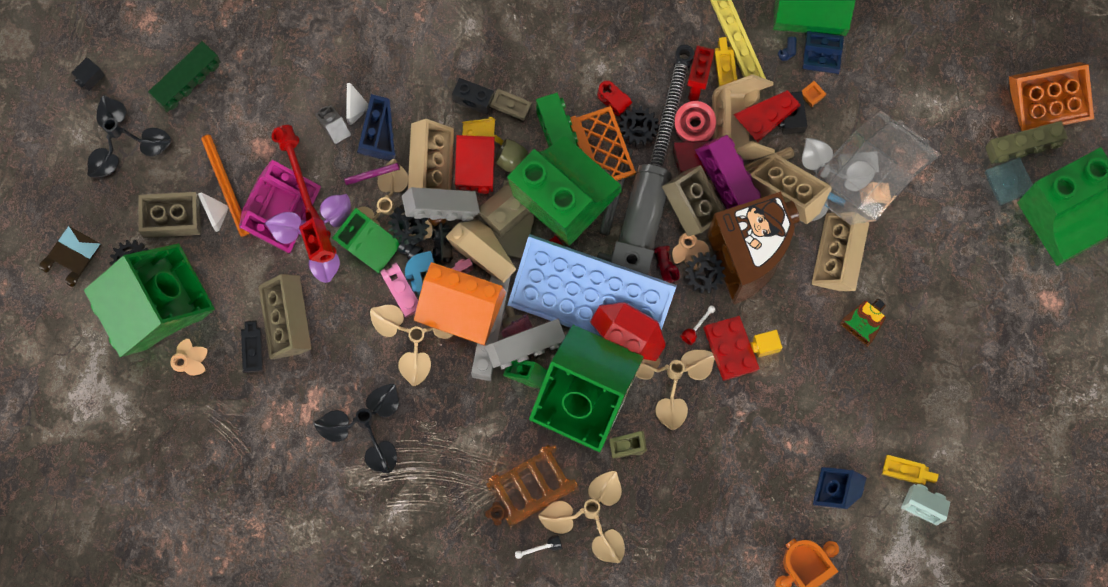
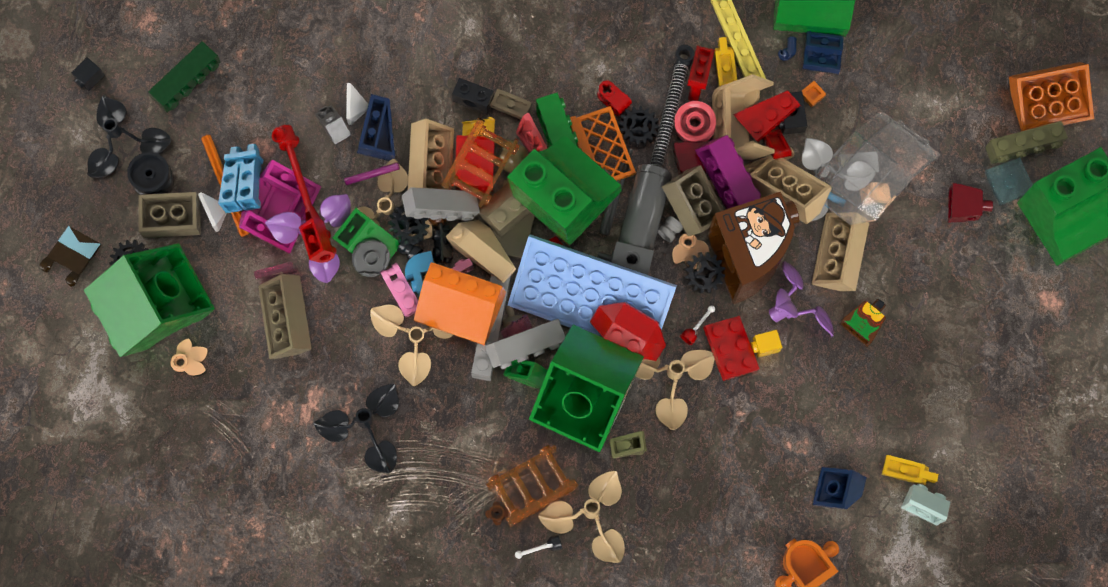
(150, 174): none -> black wheel
(241, 179): none -> dark azure hips
(251, 348): black hinge -> none
(274, 271): none -> clear pink tile
(370, 257): none -> dark grey tile
(461, 163): none -> clear orange fence
(529, 134): none -> coral wing
(666, 265): dark red connector -> none
(670, 228): none -> light grey wheel
(777, 141): none -> red tile
(785, 307): none -> medium lavender plant
(966, 203): none -> dark red torso

